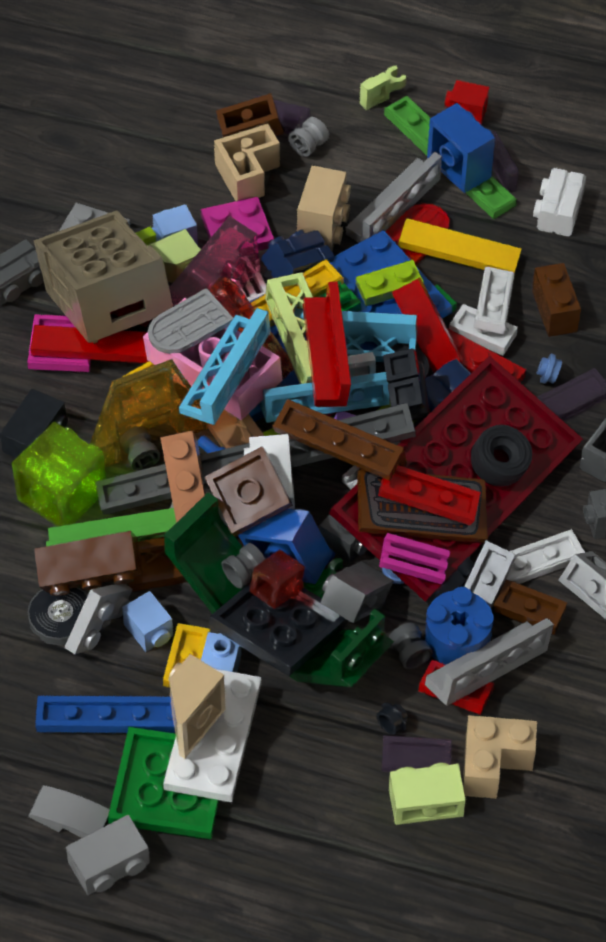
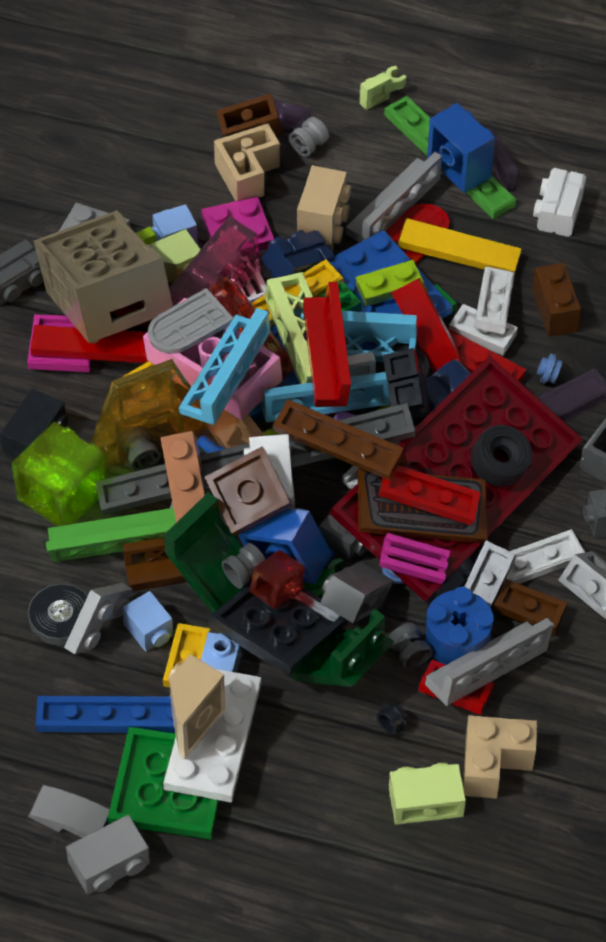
(88, 563): reddish brown brick -> none
(414, 752): clear purple tile -> none
(470, 97): red brick -> none

